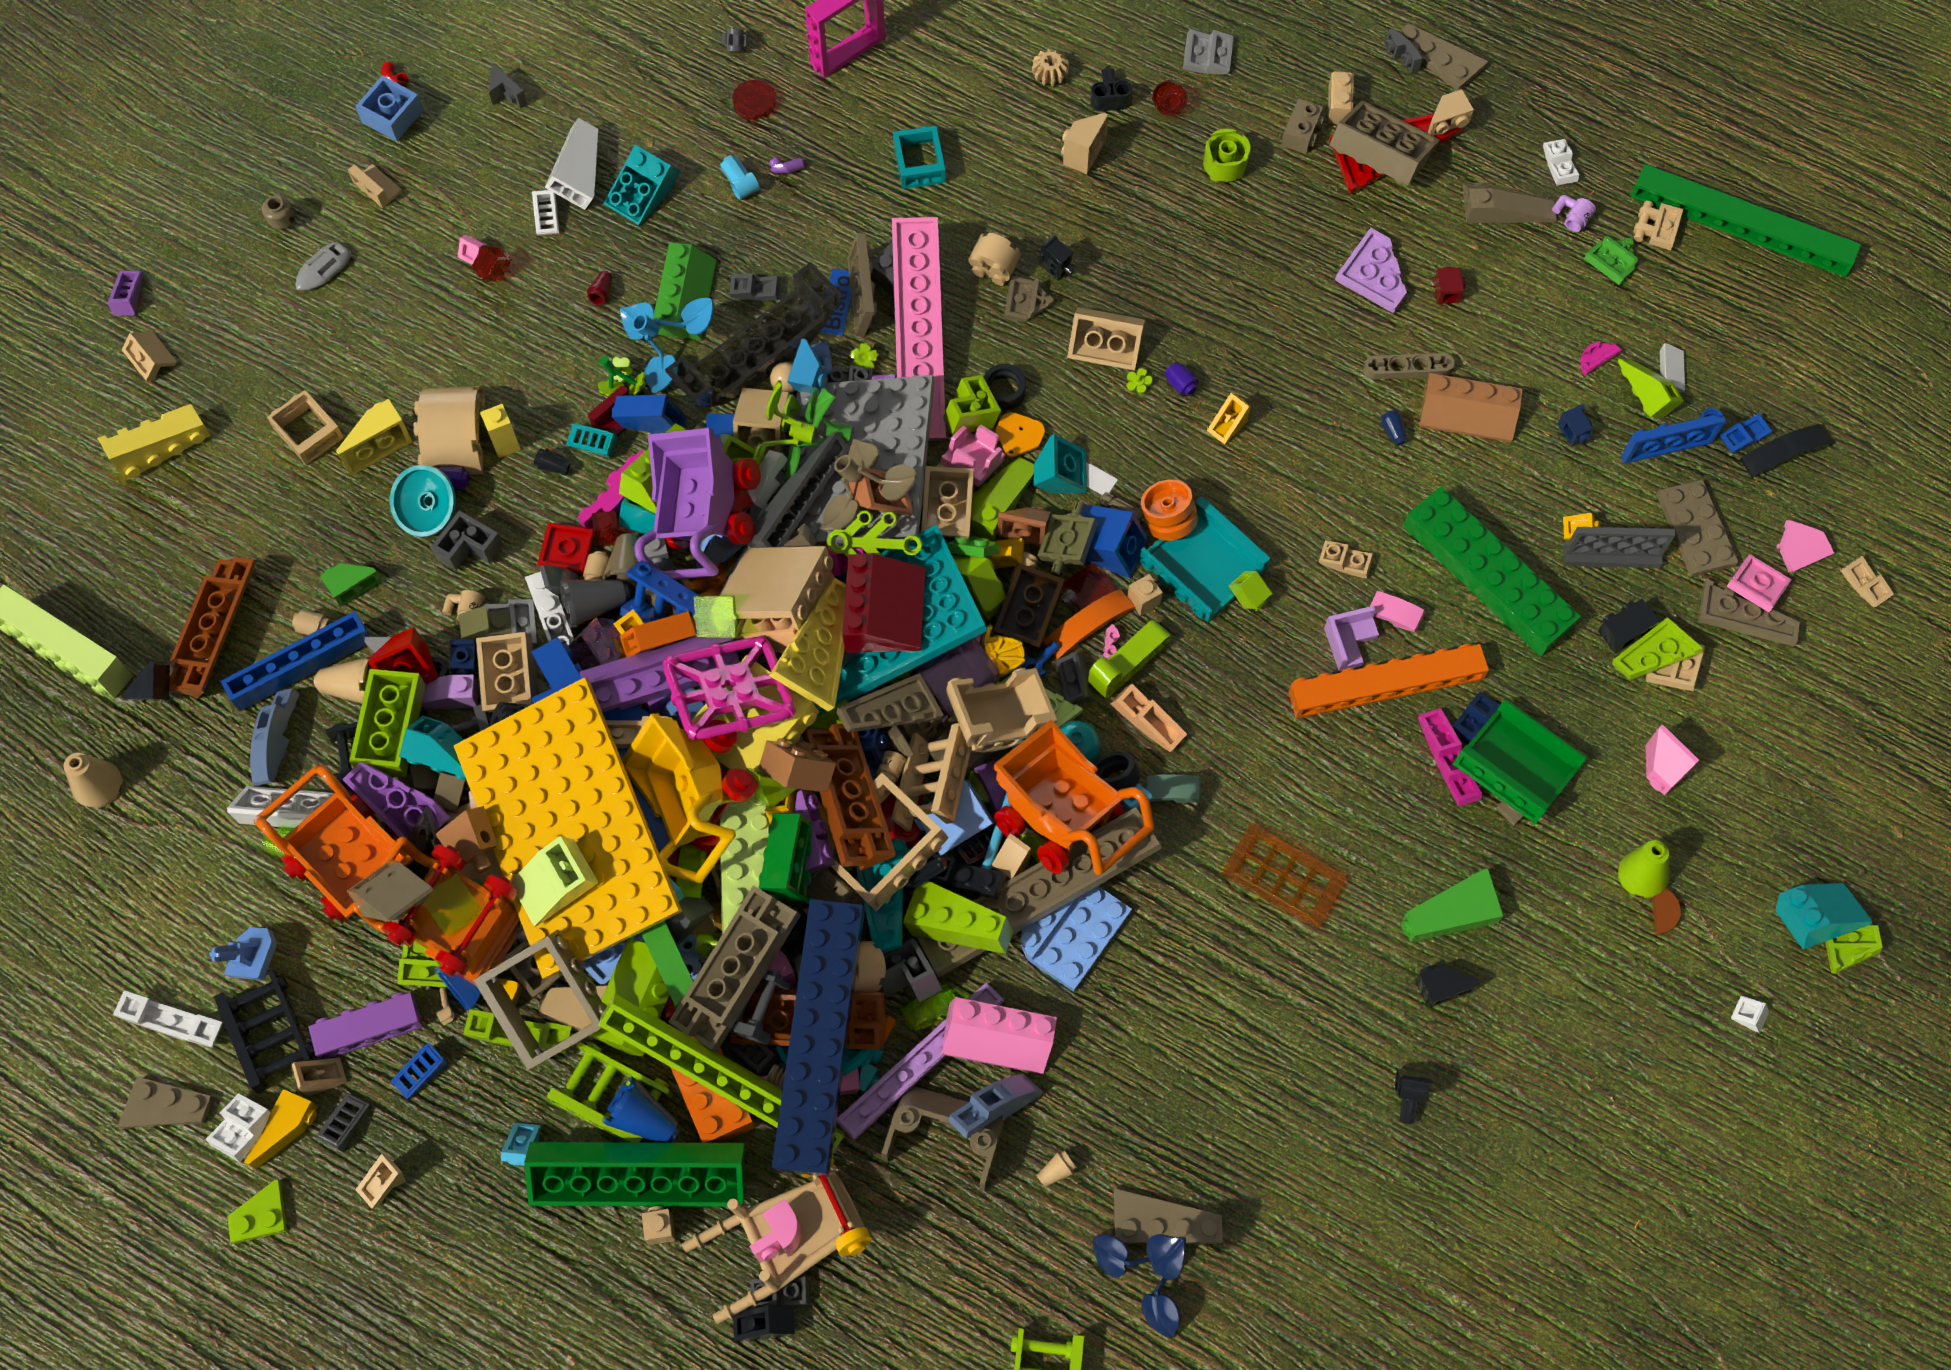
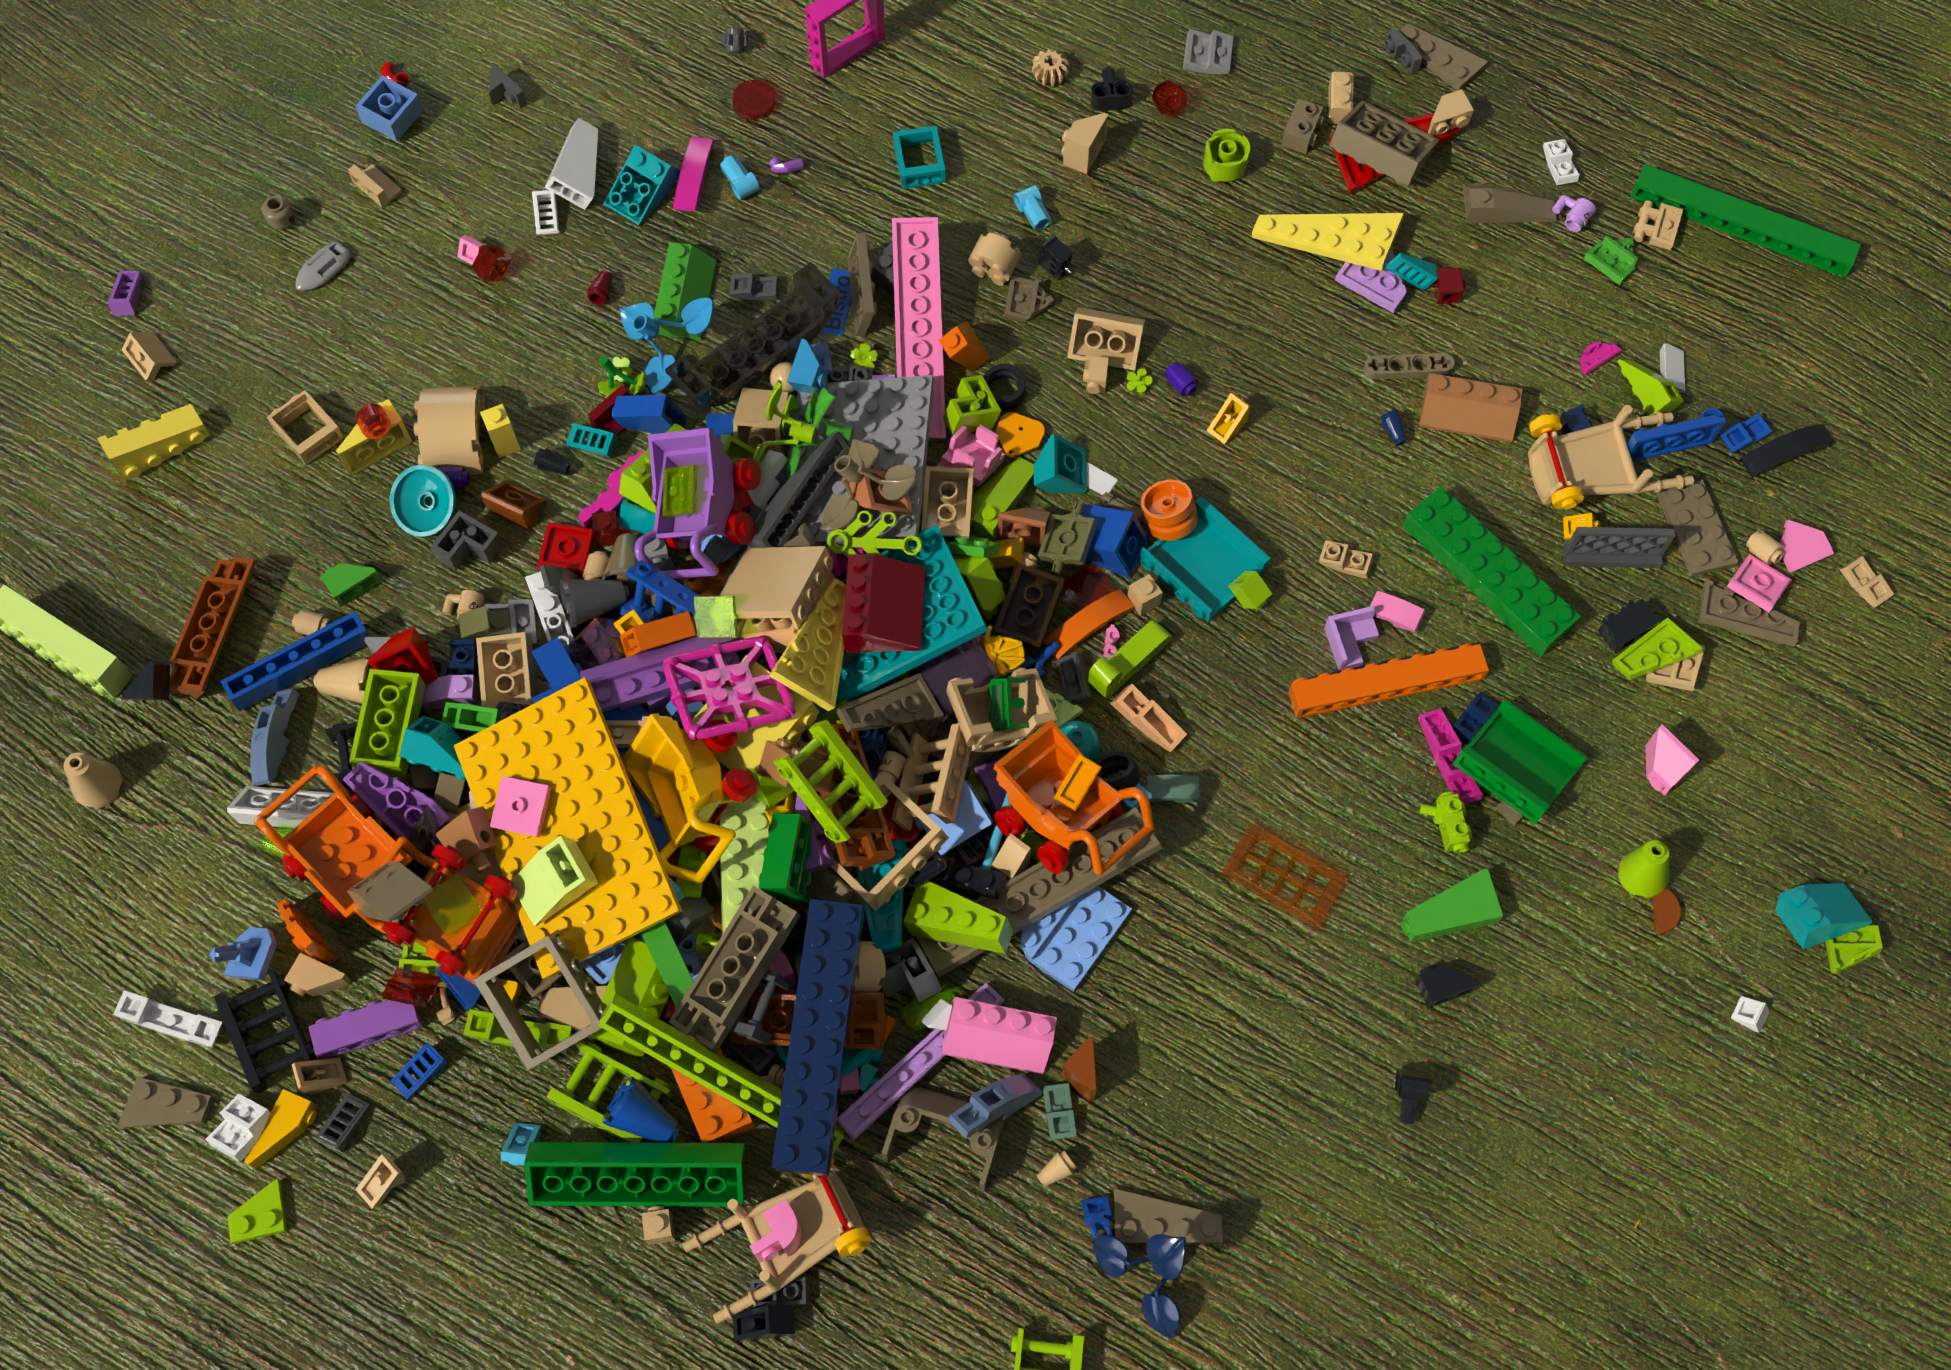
(304, 934): none -> orange plate
(314, 977): none -> tan slope
(373, 421): none -> clear red head
(411, 987): none -> clear red piece
(469, 717): none -> bright green slope
(513, 503): none -> dark orange slope
(520, 806): none -> bright pink plate
(680, 491): none -> clear neon green plate
(693, 174): none -> dark pink slope
(854, 777): none -> lime fence
(939, 1015): none -> white slope
(964, 347): none -> orange slope
(1002, 703): none -> green window
(1031, 204): none -> medium azure piece
(1059, 1111): none -> sand green slope
(1077, 782): none -> light orange tile
(1080, 1070): none -> dark orange slope
(1095, 373): none -> tan brick
(1097, 1214): none -> blue plate
(1352, 238): none -> light yellow wing
(1415, 270): none -> teal slope
(1450, 814): none -> lime brick
(1591, 460): none -> tan piece
(1765, 548): none -> tan brick

